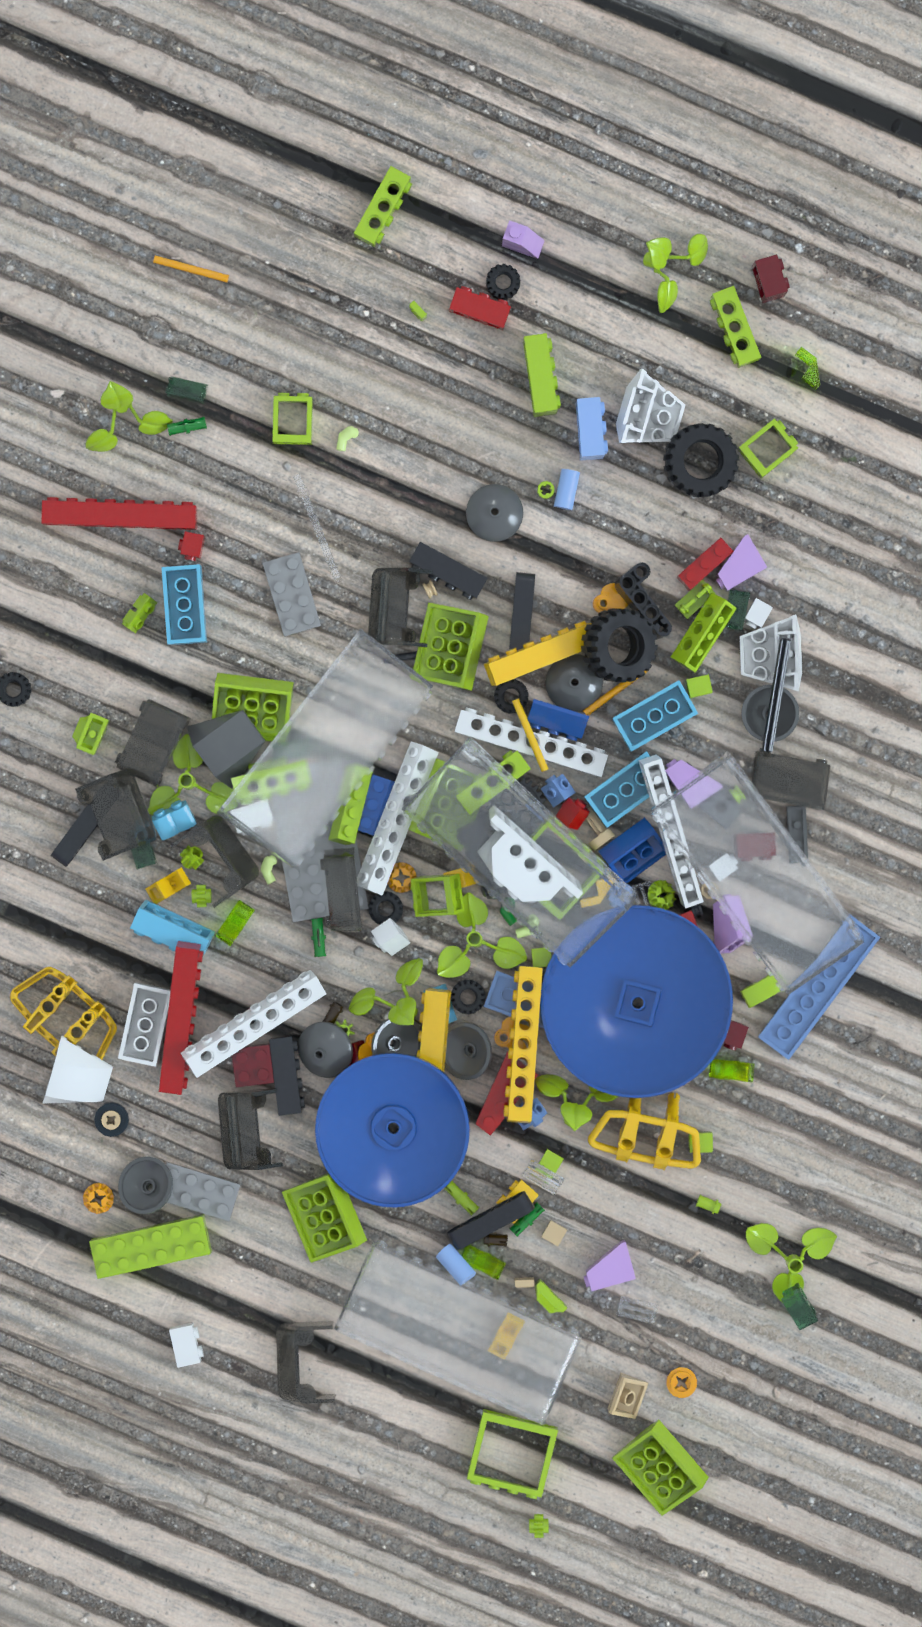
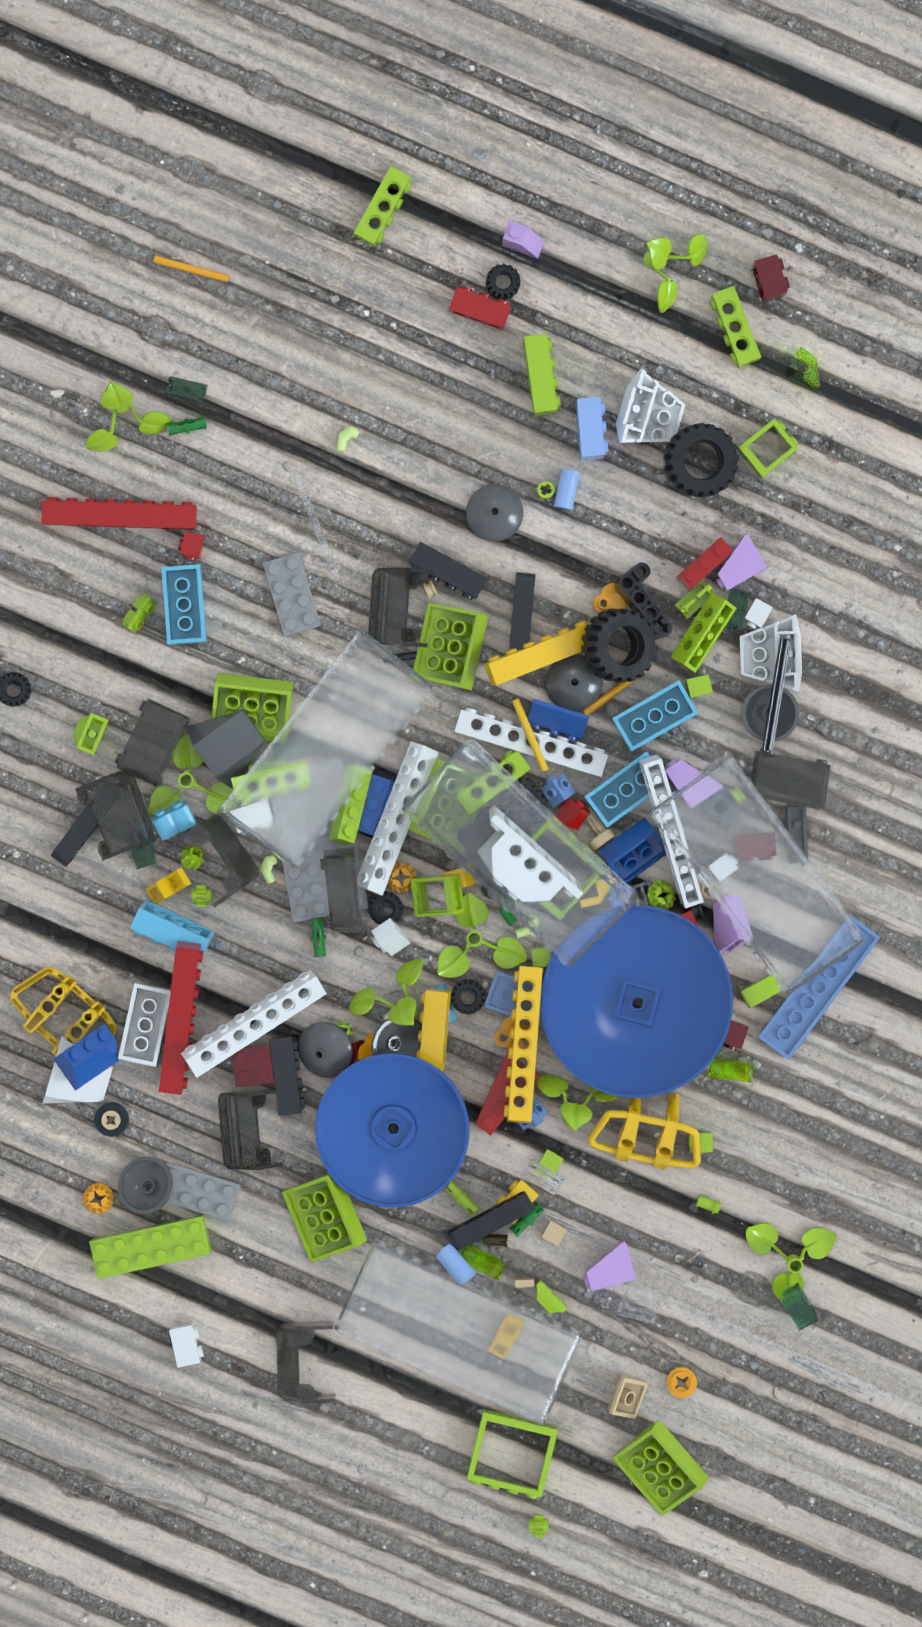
(88, 1057): none -> blue slope
(234, 923): clear neon green slope -> none
(292, 439): lime window -> none
(333, 1013): dark brown pin -> none
(417, 311): lime tile -> none
(460, 1059): dark grey dish -> none
(511, 684): black tyre -> none

